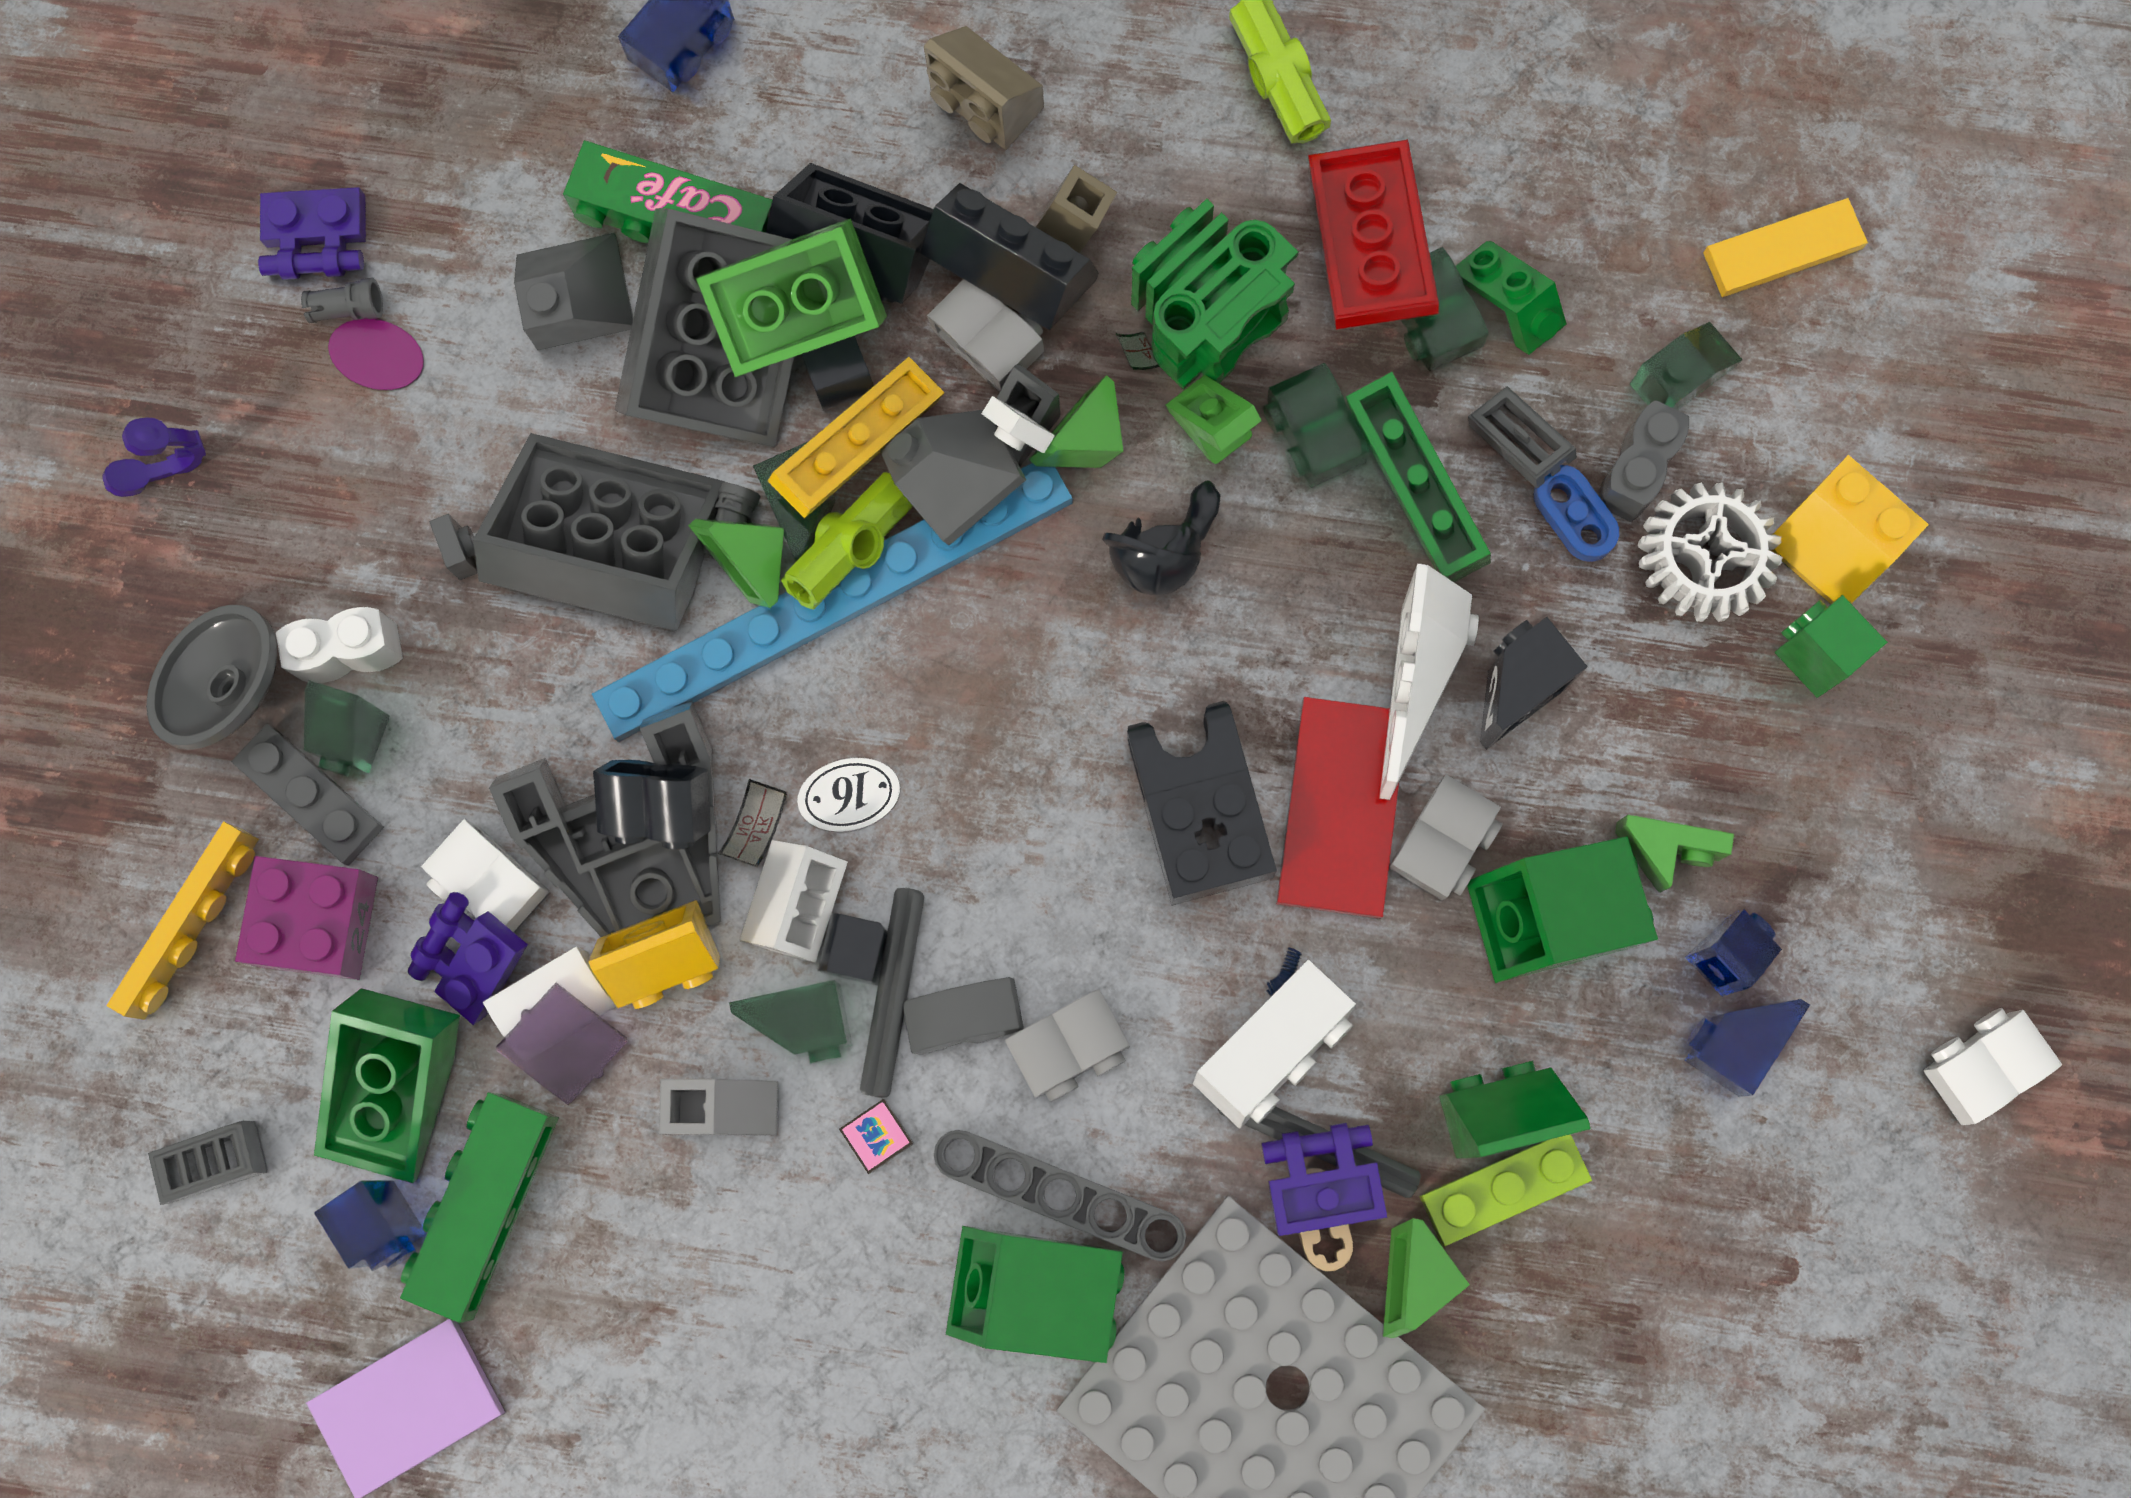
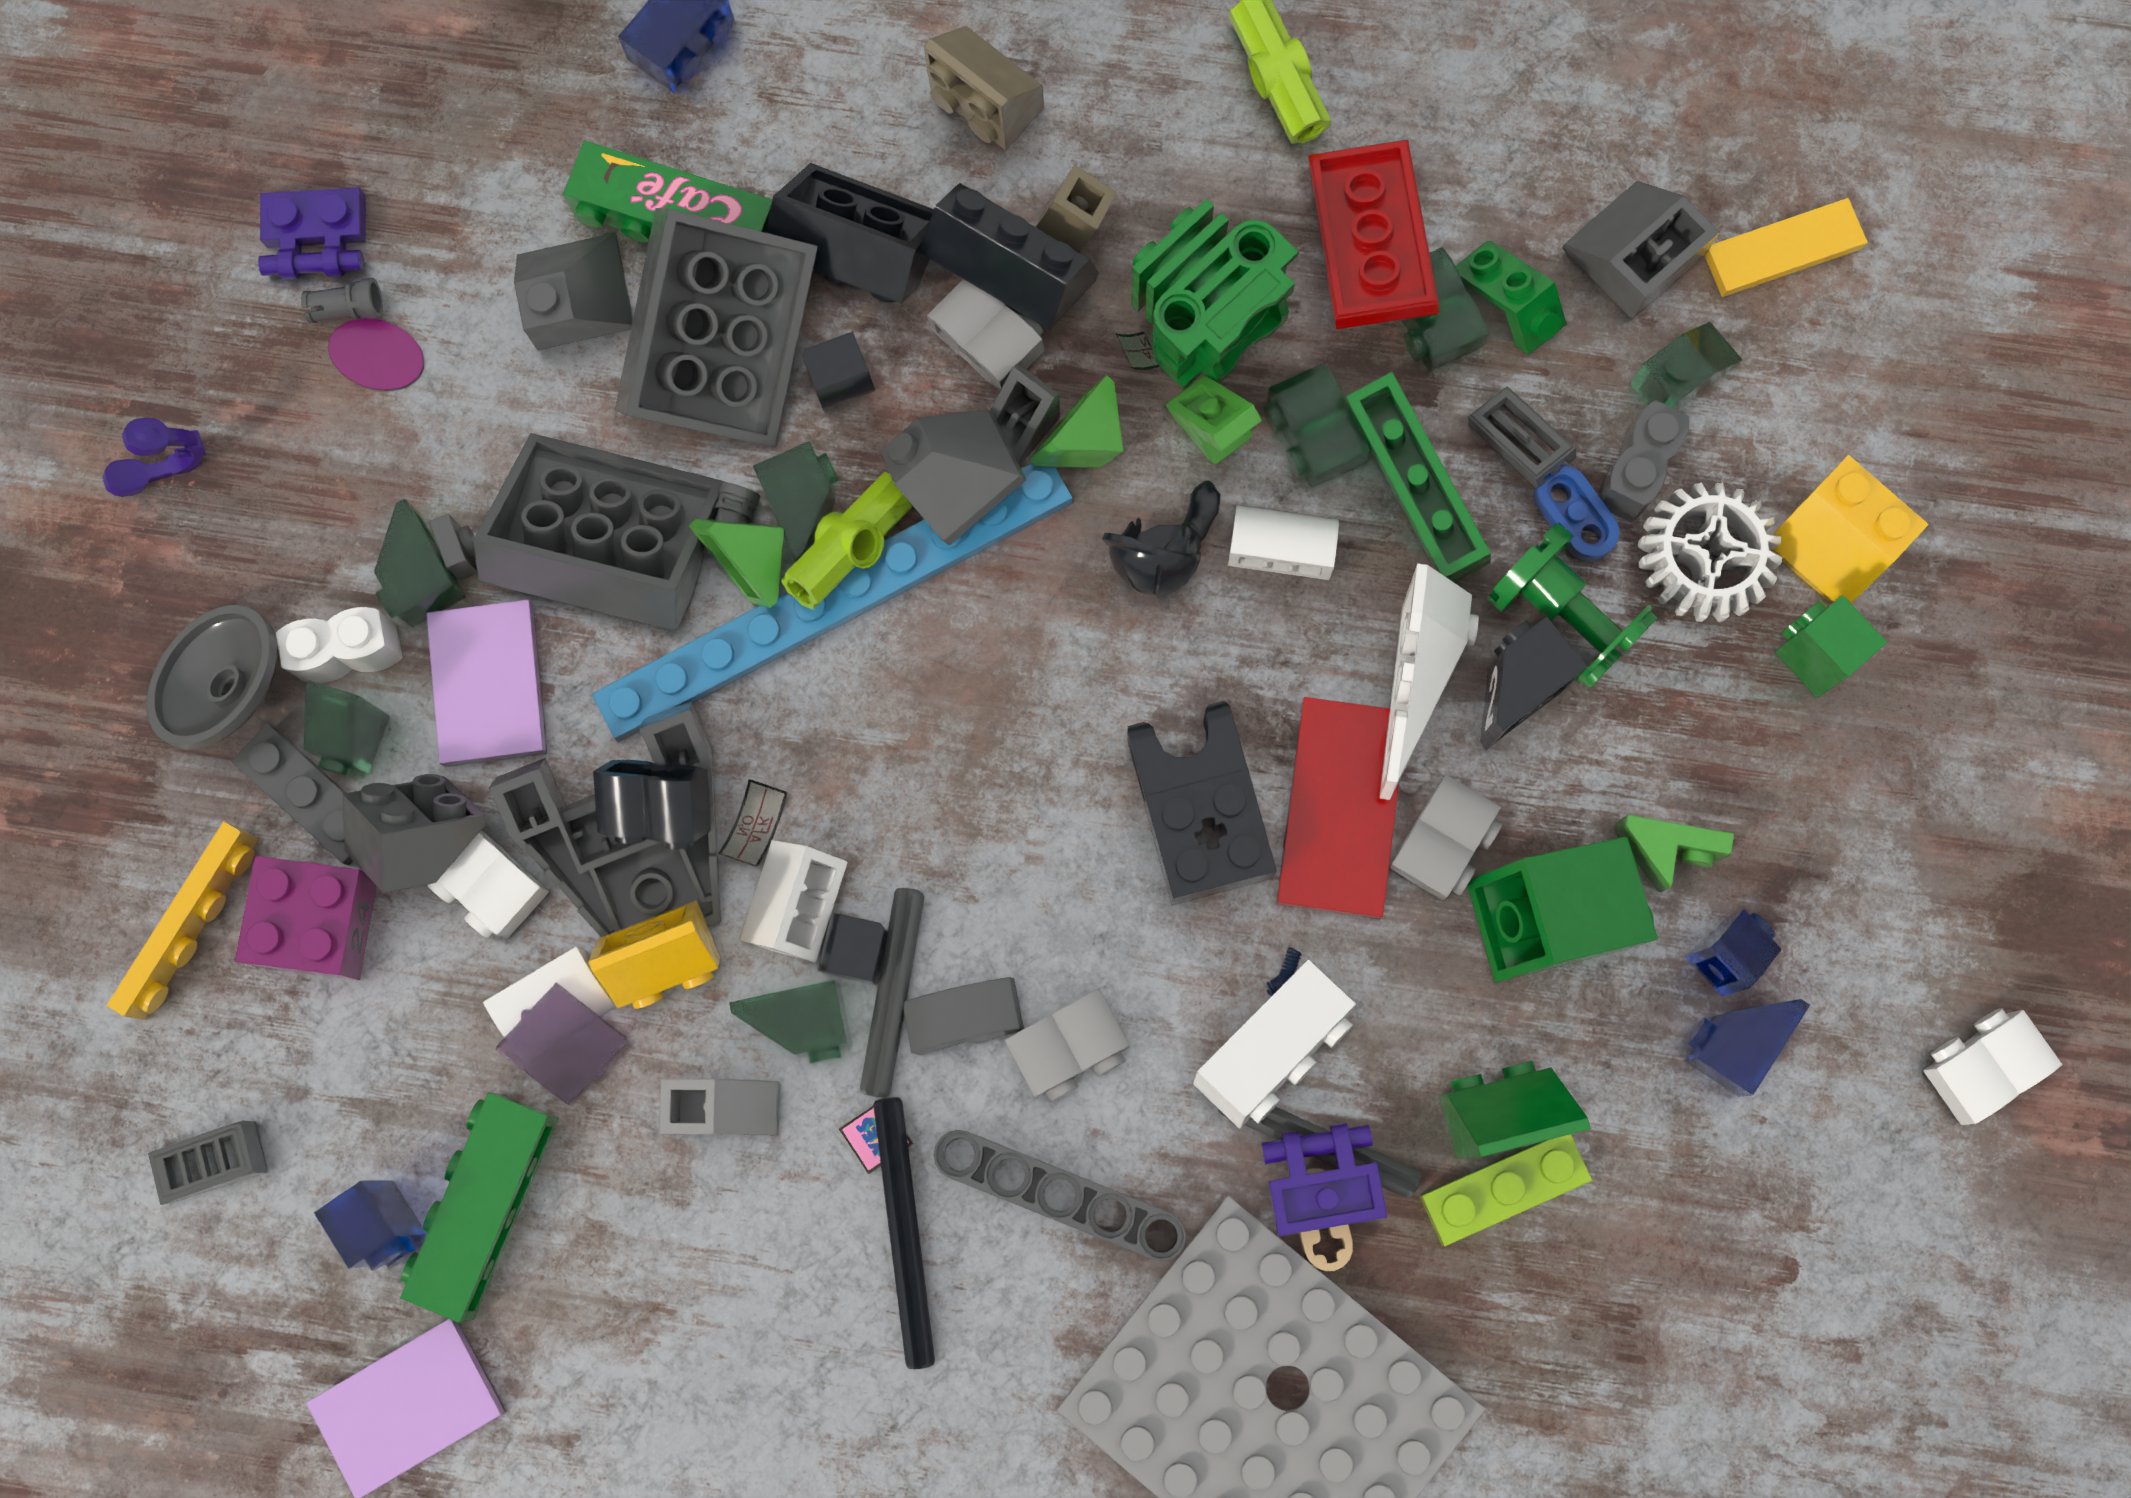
(384, 1082): green slope -> none
(408, 830): none -> dark grey slope
(413, 569): none -> clear green slope
(480, 964): dark purple plate -> none
(486, 683): none -> lavender tile
(793, 298): bright green slope -> none
(848, 794): white sticker -> none
(855, 437): yellow plate -> none
(904, 1233): none -> black axle
(1015, 427): white plate -> none
(1035, 1295): green slope -> none
(1283, 542): none -> white brick
(1418, 1279): bright green slope -> none
(1557, 591): none -> green piece
(1641, 244): none -> dark grey slope

